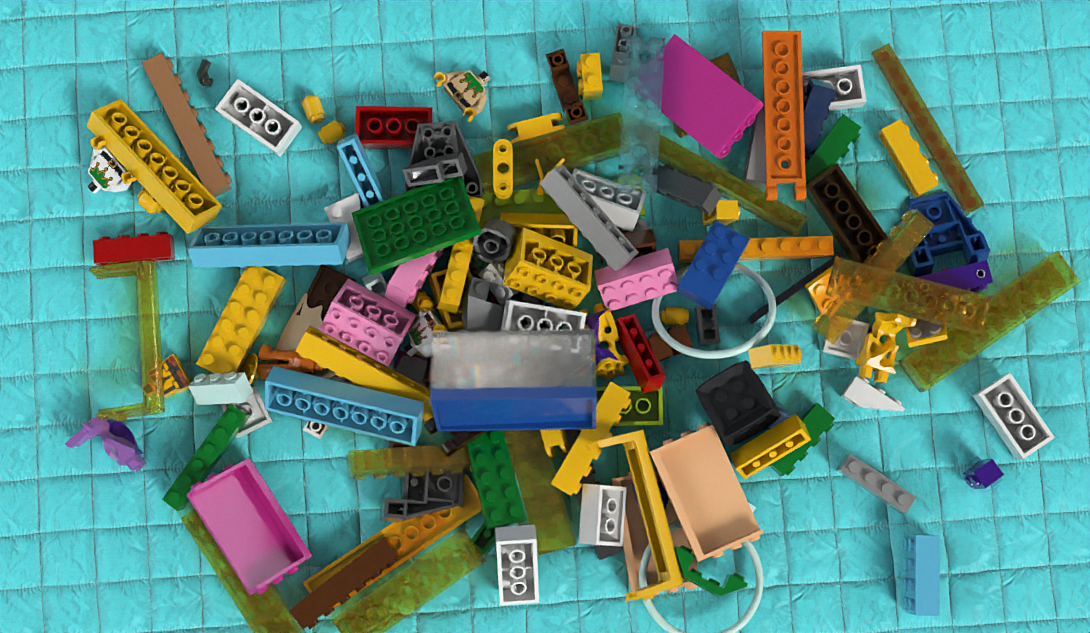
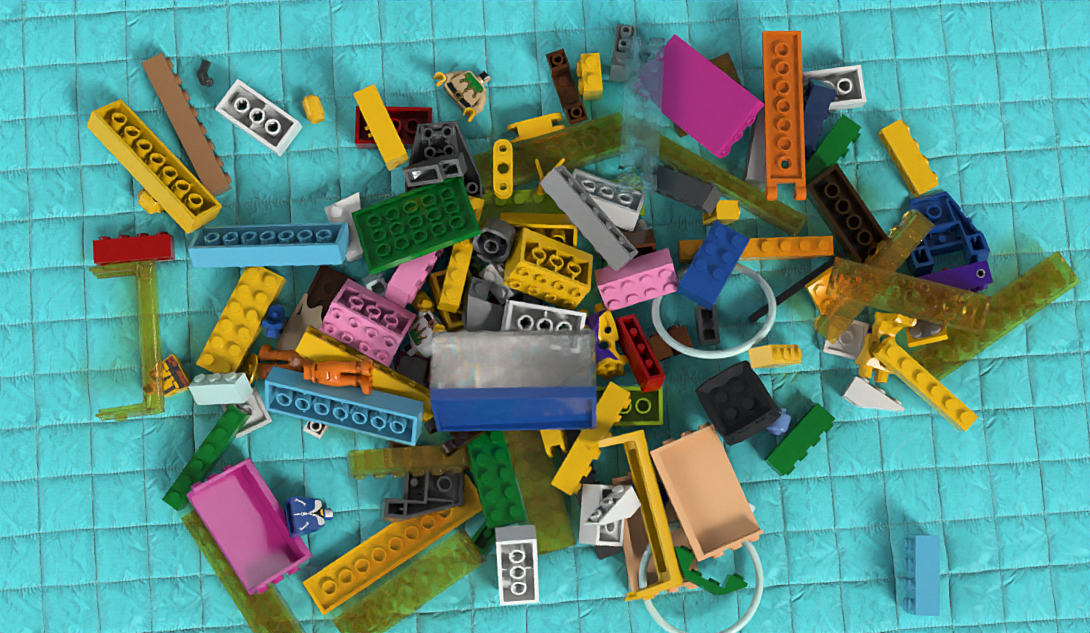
(107, 170): torso -> none
(117, 441): medium lavender hips -> none
(275, 321): none -> blue hips
(305, 515): none -> blue torso
(330, 374): none -> orange piece
(332, 132): yellow brick -> none
(344, 582): reddish brown brick -> none
(361, 170): medium azure brick -> none
(381, 127): none -> yellow brick
(616, 506): none -> white slope
(674, 315): yellow brick -> none
(770, 446): yellow brick -> none
(876, 483): light grey brick -> none
(925, 384): none -> yellow brick
(927, 129): clear orange plate -> none
(983, 474): dark purple brick -> none
(1013, 416): white brick -> none

